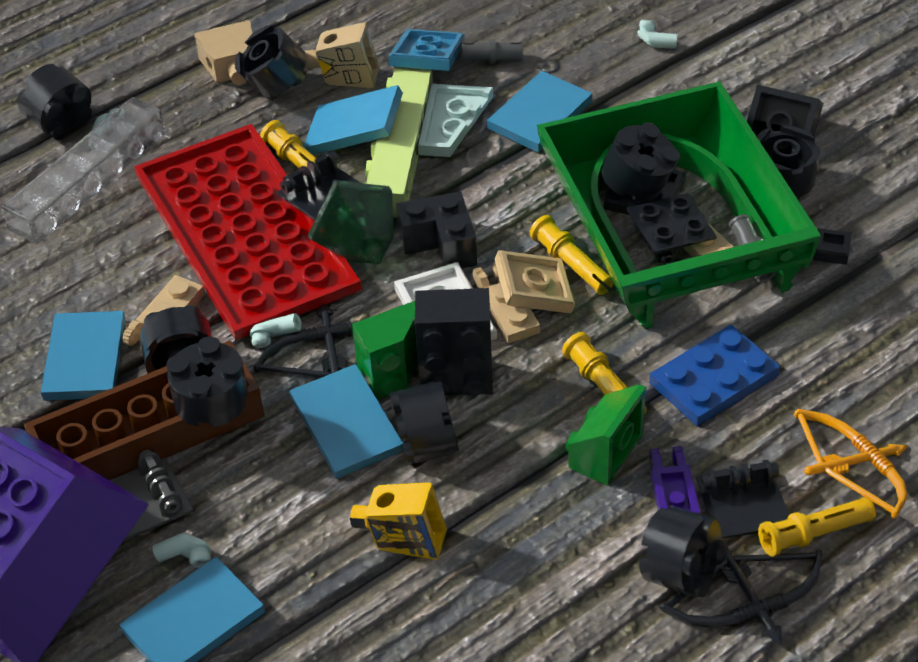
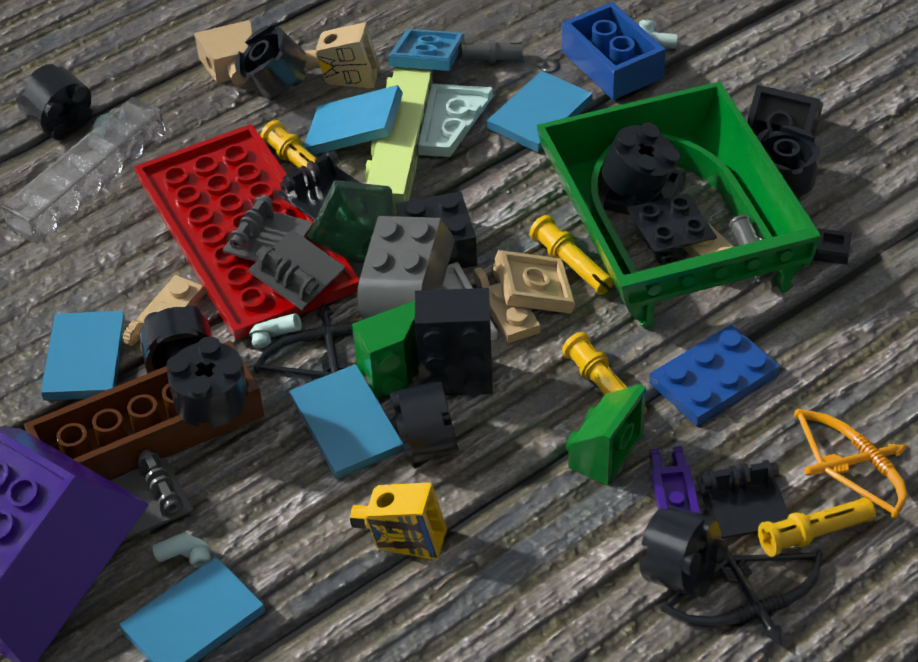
(262, 227): none -> dark grey hinge
(295, 269): none -> dark grey hinge
(402, 259): none -> dark grey brick
(613, 50): none -> blue brick

